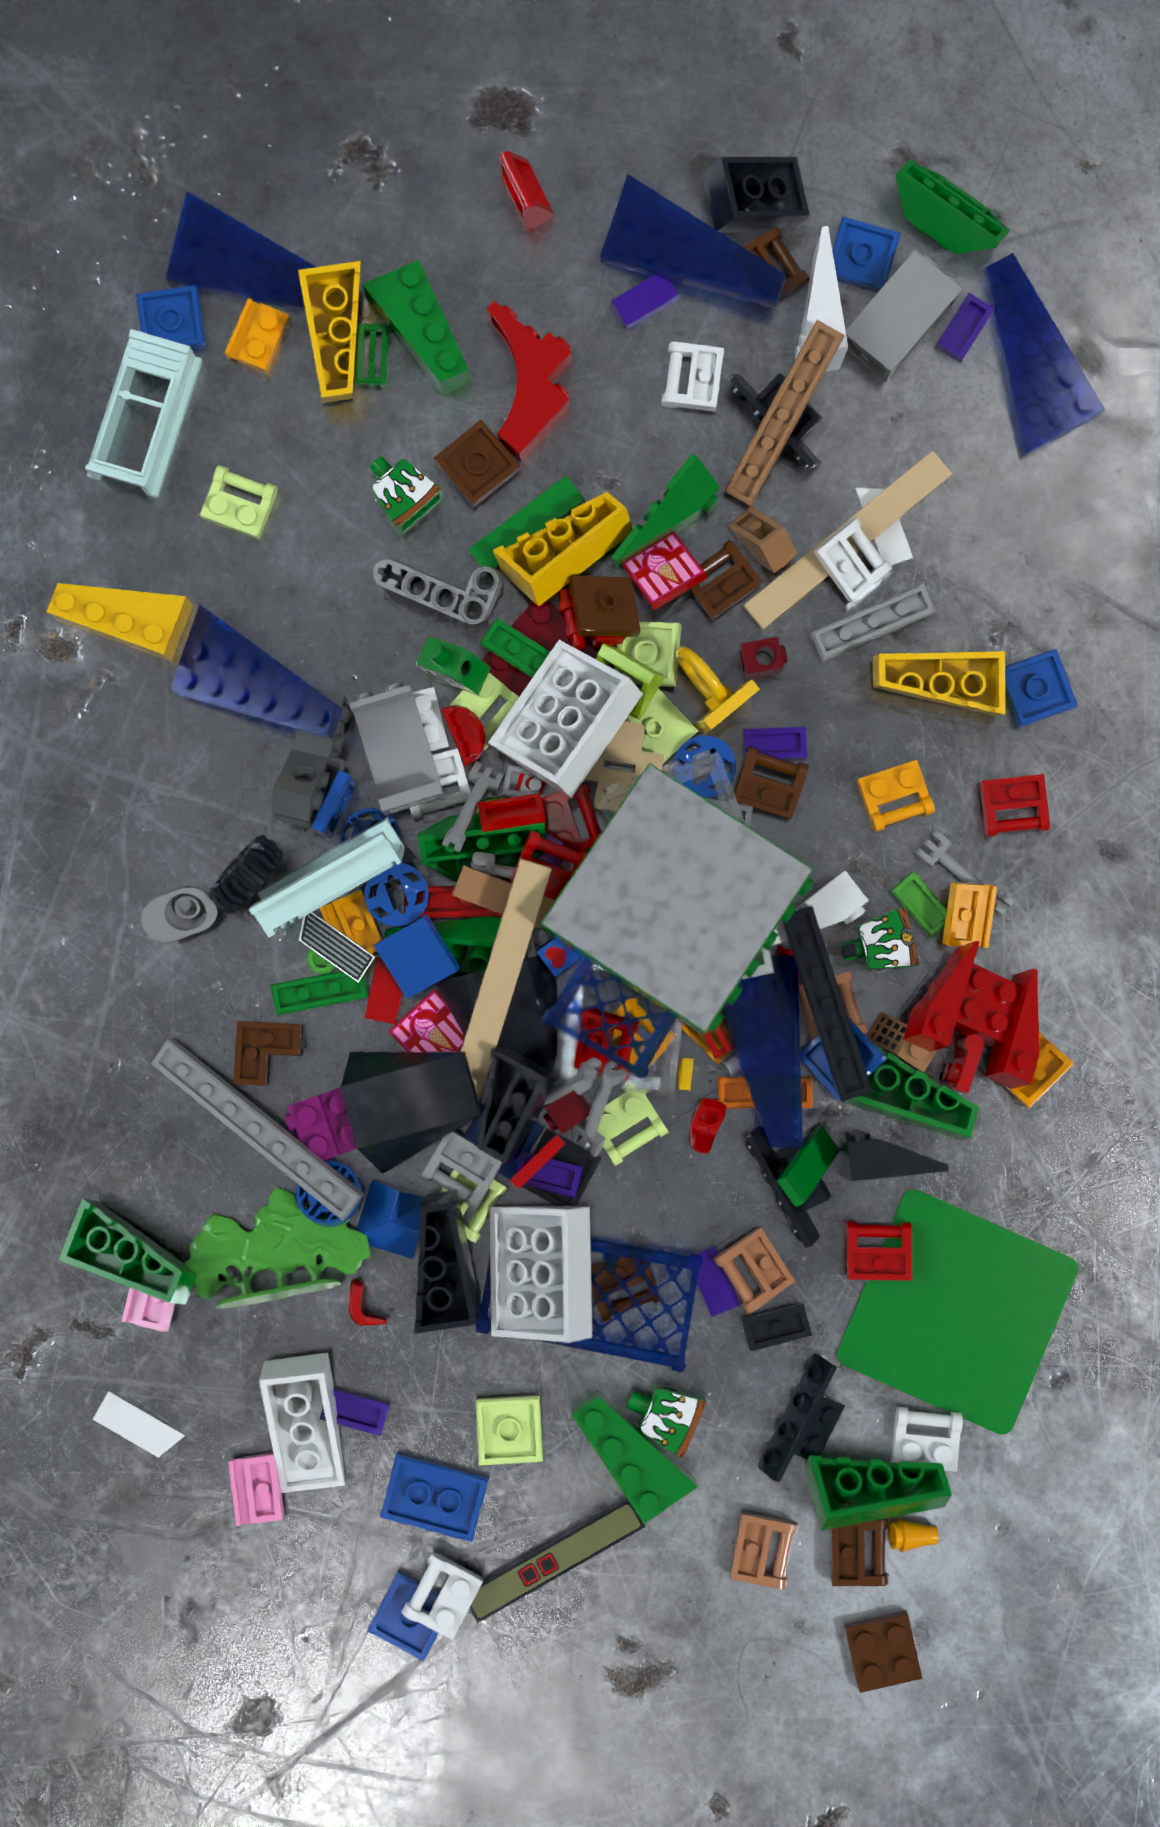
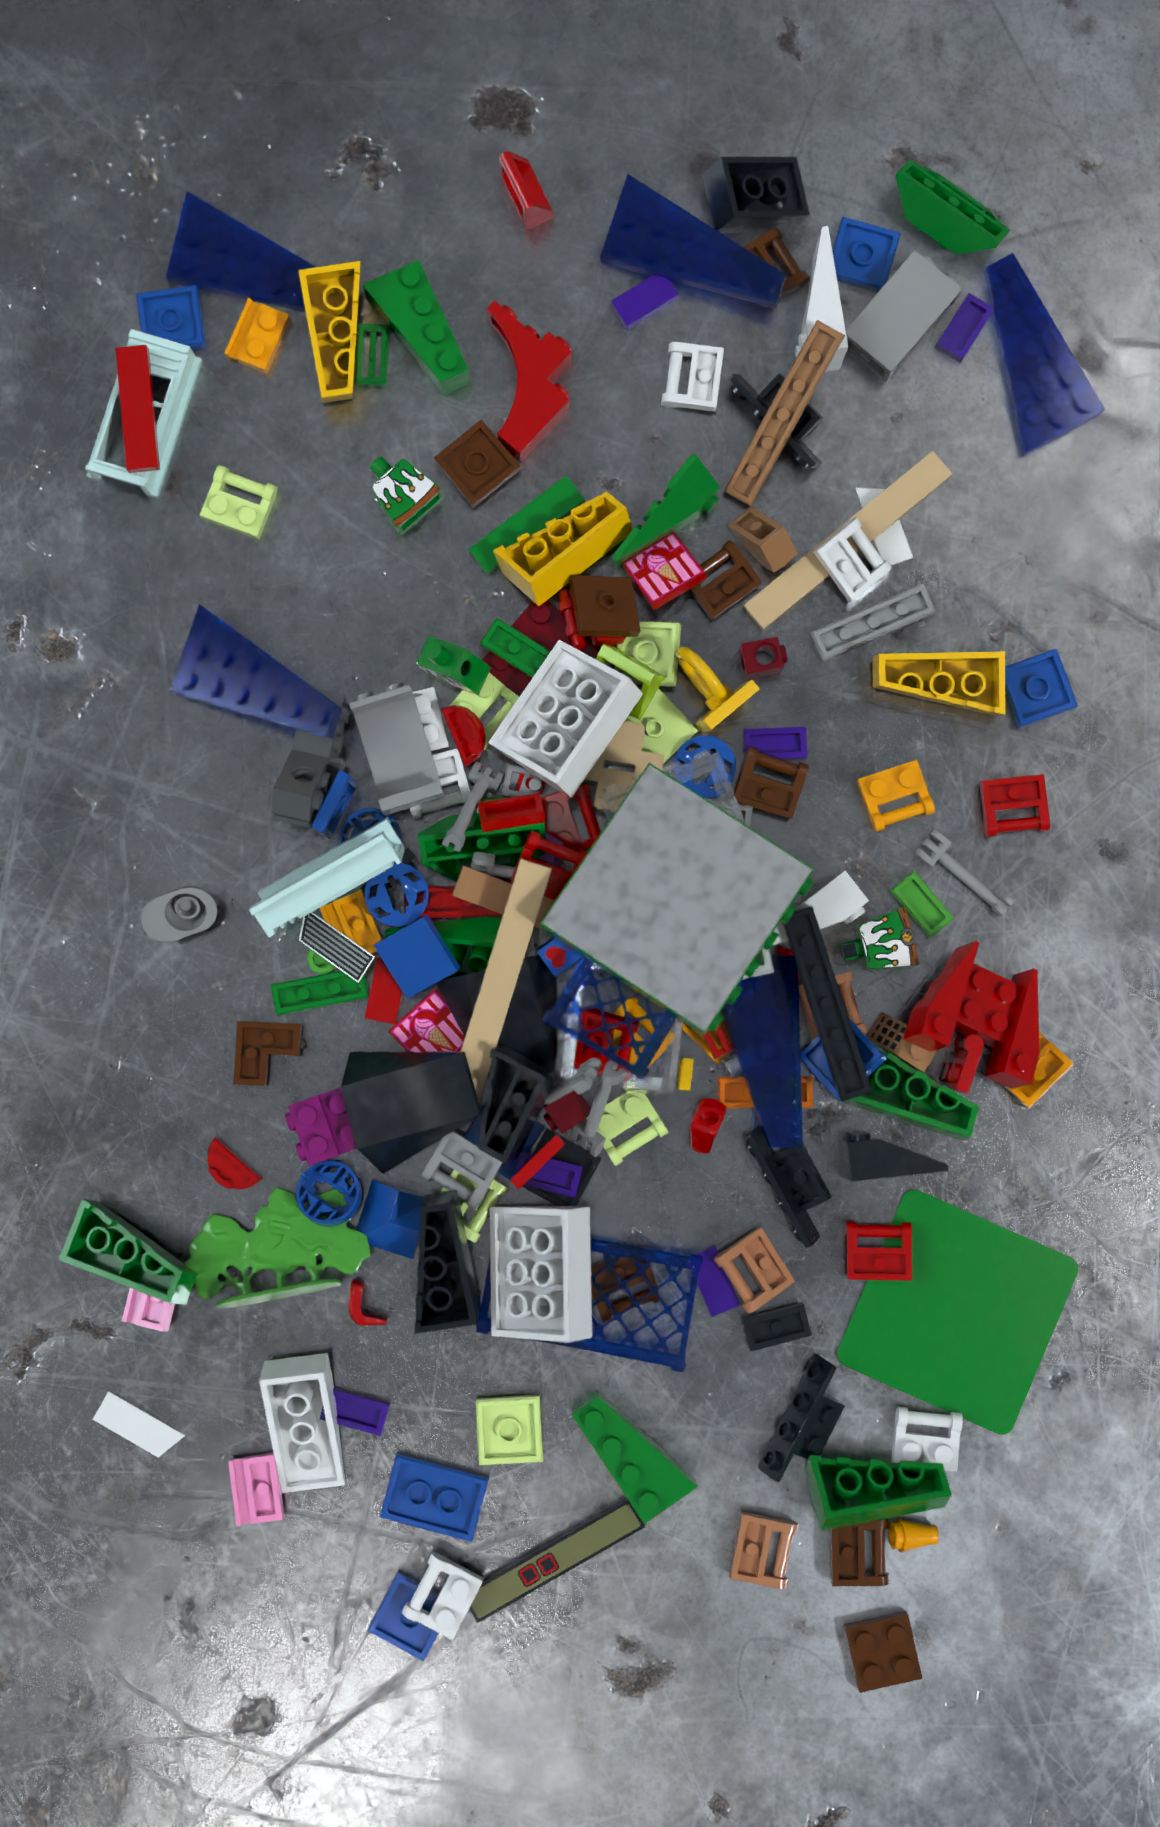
(128, 617): yellow wedge -> none
(137, 409): none -> red tile
(229, 1168): none -> red tile
(245, 874): black gear -> none
(257, 1129): light grey tile -> none
(434, 587): light grey beam -> none
(668, 1415): torso -> none
(808, 1166): green tile -> none
(969, 914): light orange plate -> none

